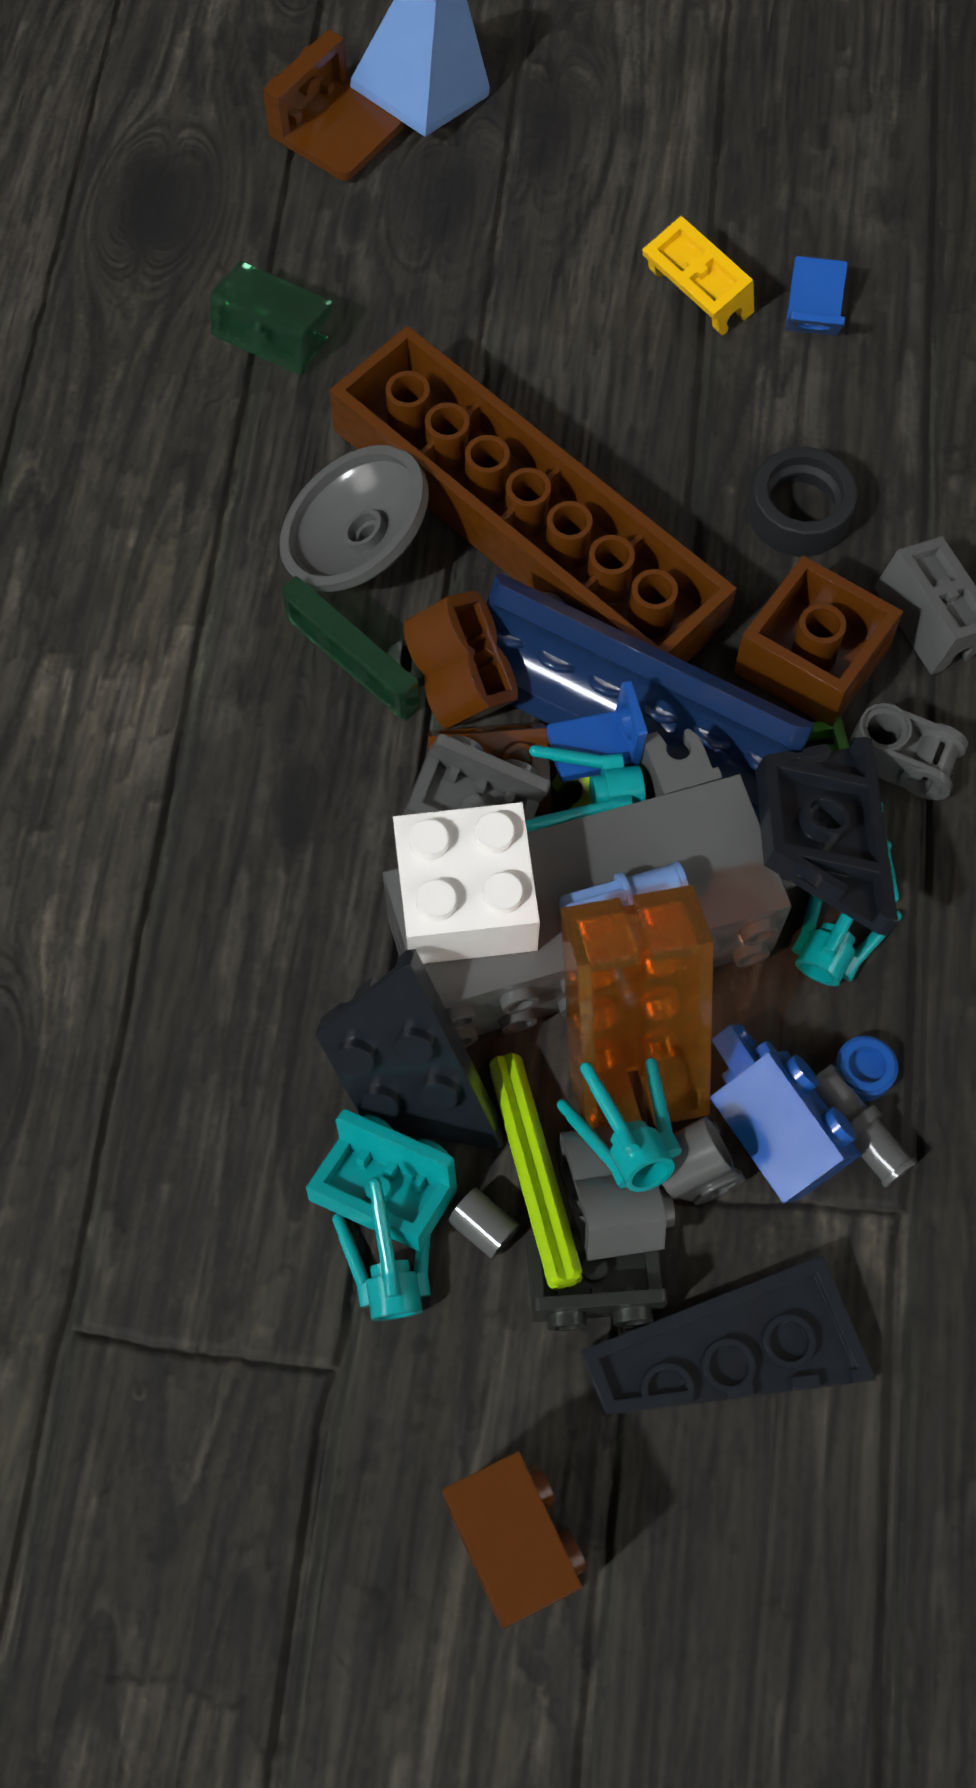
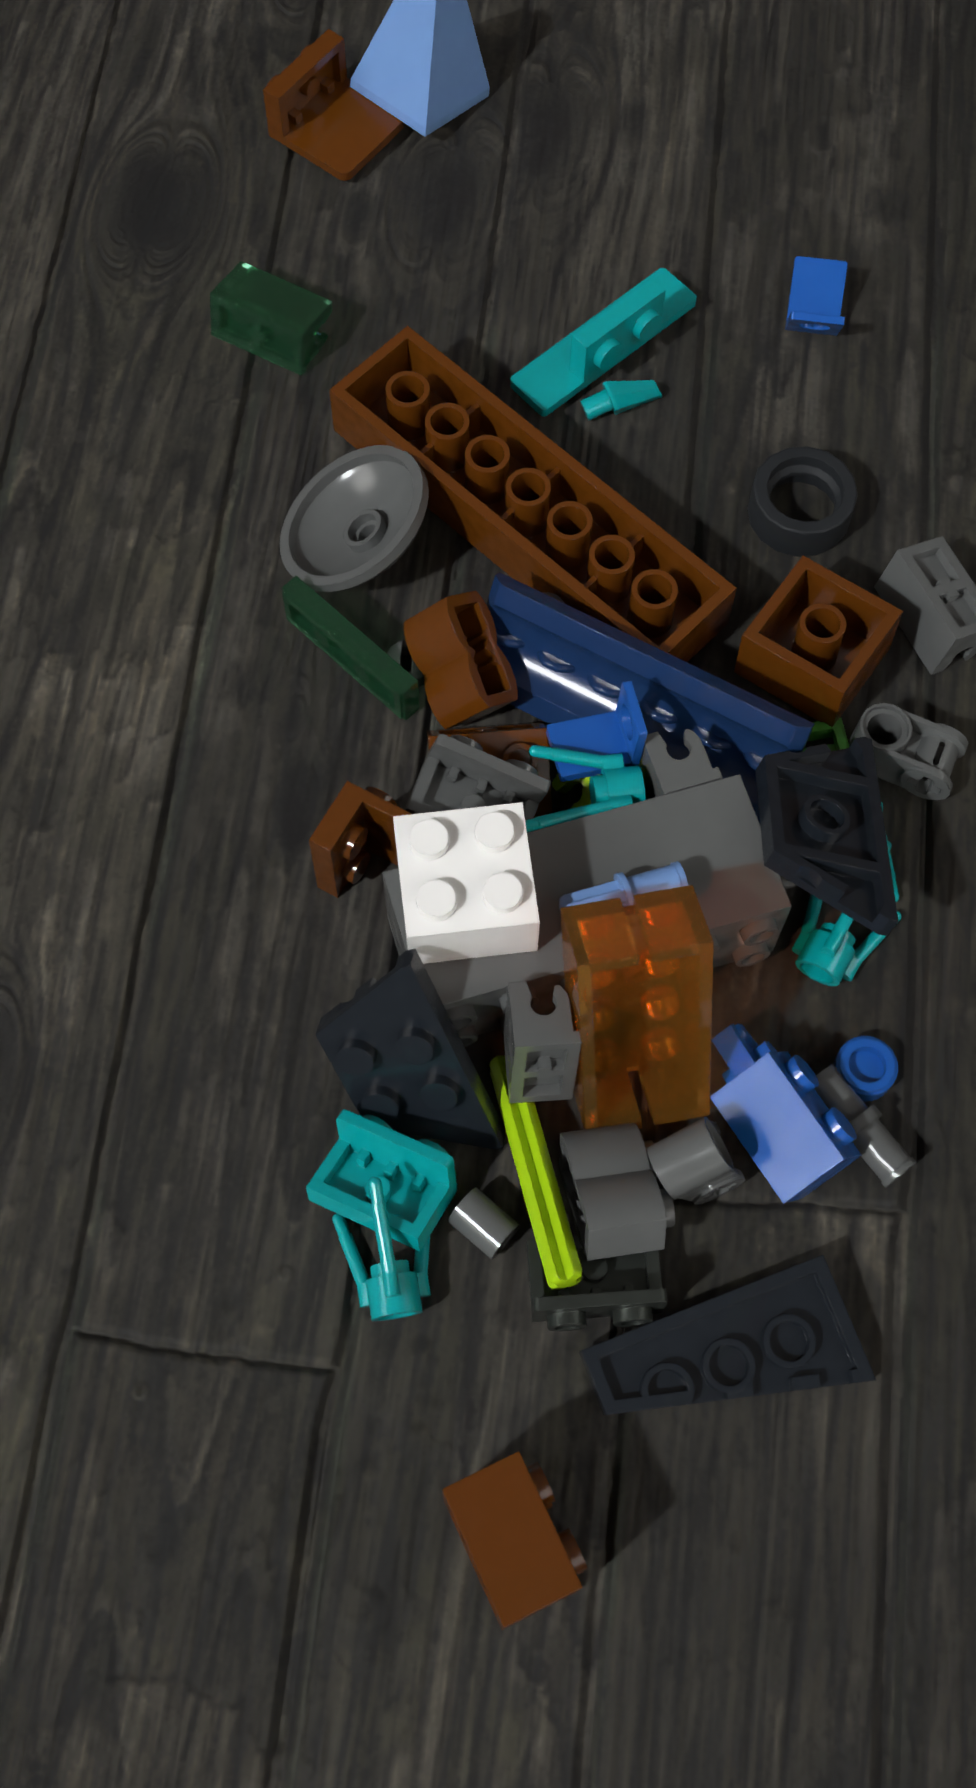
(352, 827): none -> reddish brown bracket
(539, 1048): none -> dark grey hinge
(602, 341): none -> teal bracket
(620, 397): none -> teal bar
(639, 1153): teal plant -> none
(701, 273): yellow hinge -> none

